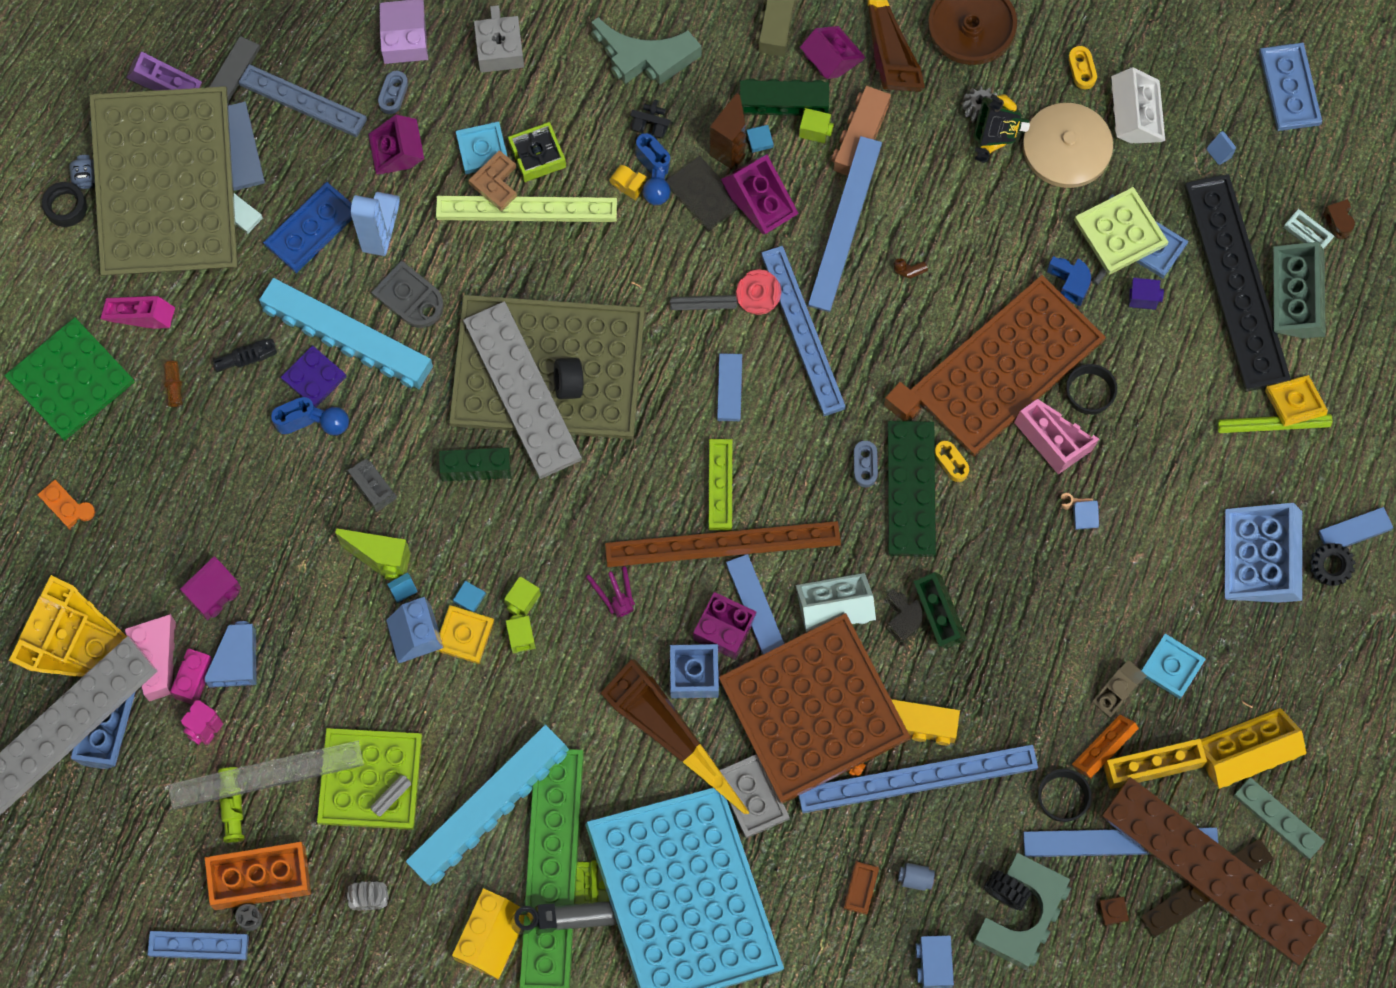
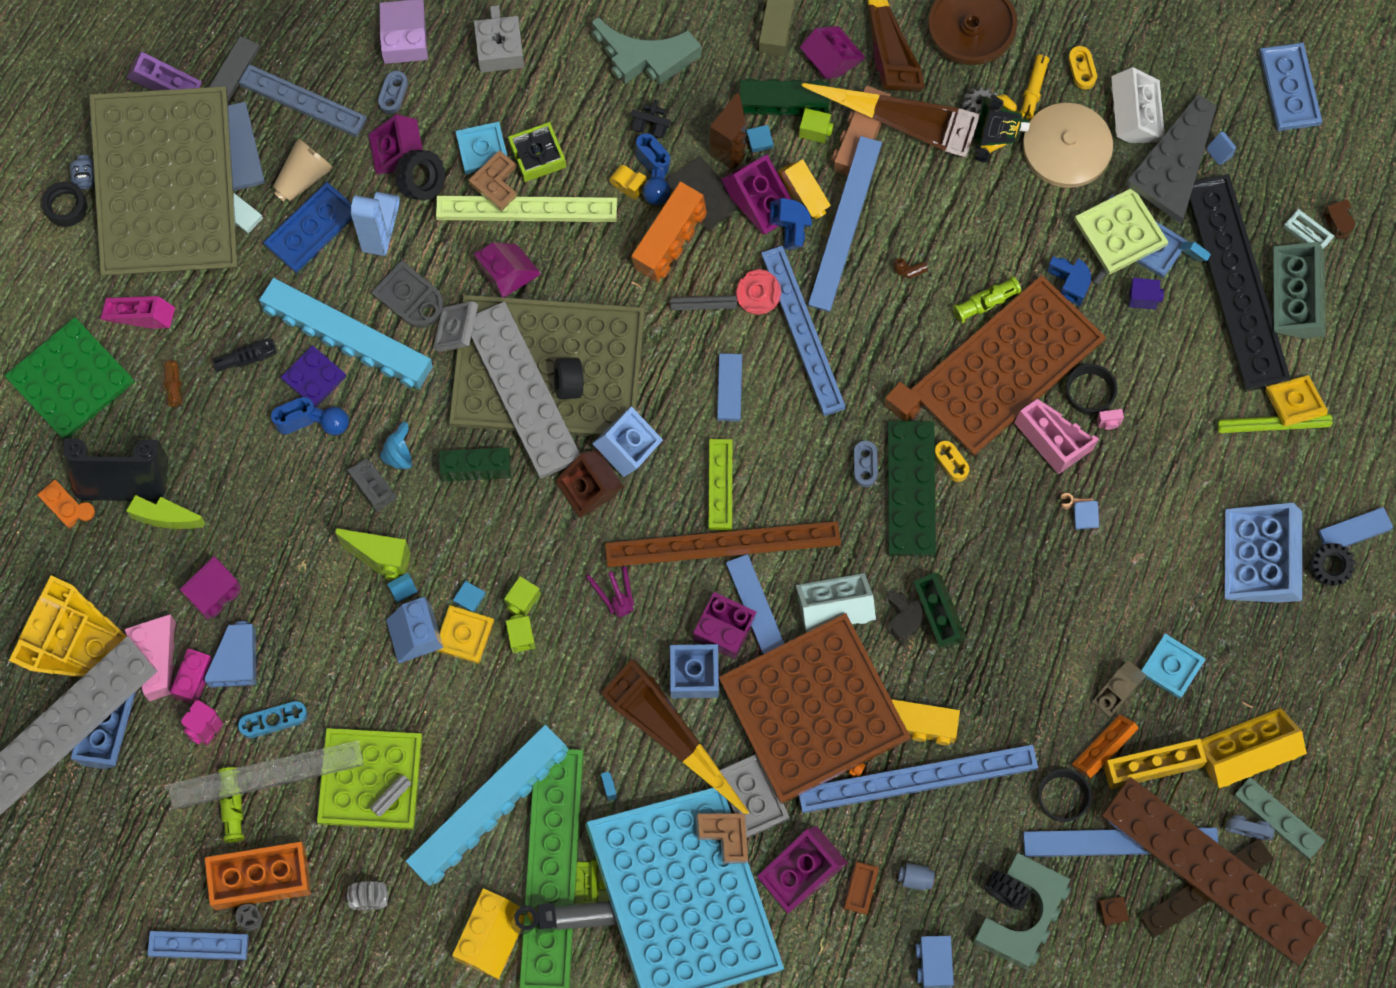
(117, 476): none -> black windscreen
(163, 514): none -> lime slope
(288, 708): none -> dark azure beam
(300, 171): none -> tan cone
(395, 450): none -> dark azure hat
(435, 177): none -> black tyre
(455, 326): none -> light grey tile
(506, 267): none -> magenta slope
(589, 482): none -> copper slope
(608, 786): none -> dark azure tile
(627, 442): none -> light blue slope
(669, 232): none -> orange brick
(728, 829): none -> medium nougat plate
(793, 217): none -> blue brick
(802, 869): none -> magenta slope
(804, 188): none -> yellow slope
(933, 123): none -> reddish brown plate
(994, 295): none -> lime piece
(1032, 94): none -> yellow pin
(1110, 419): none -> bright pink plate
(1172, 166): none -> dark grey wing
(1195, 251): none -> dark azure tile
(1240, 826): none -> sand blue plate

